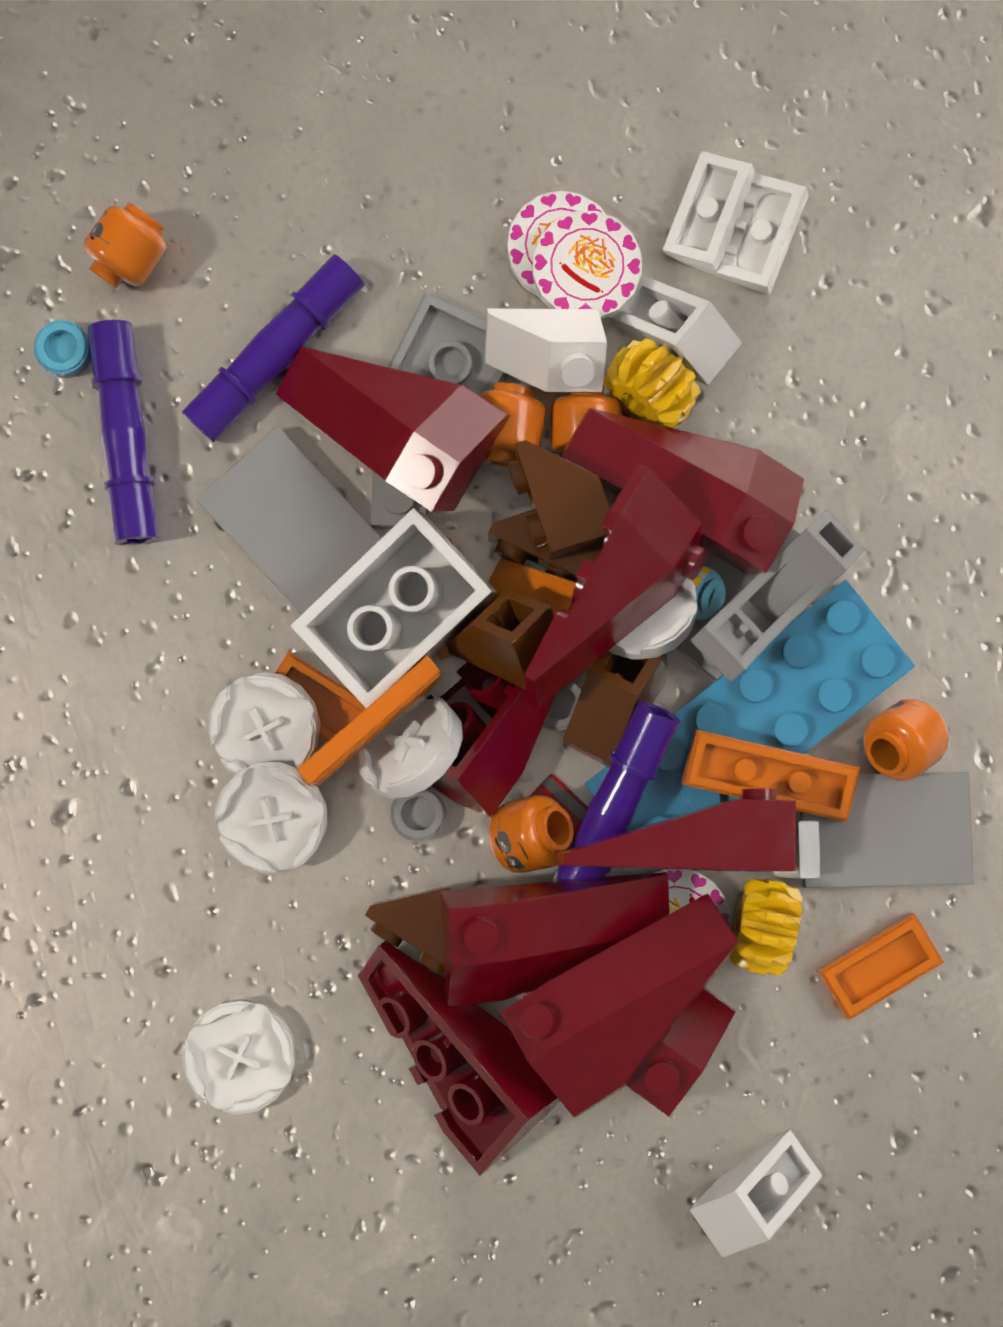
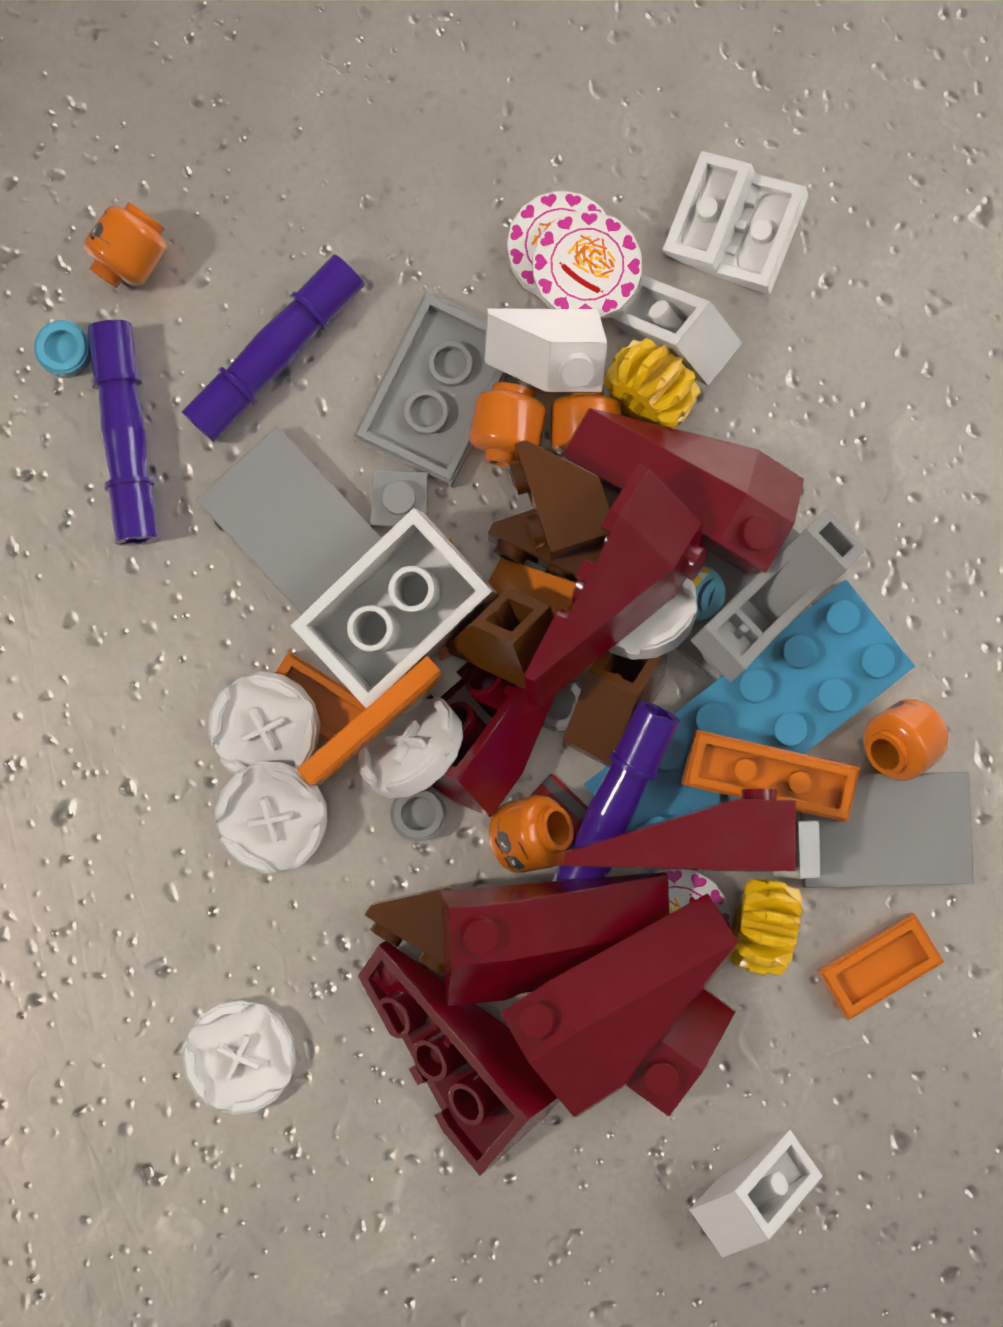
(400, 424): dark red wedge -> none

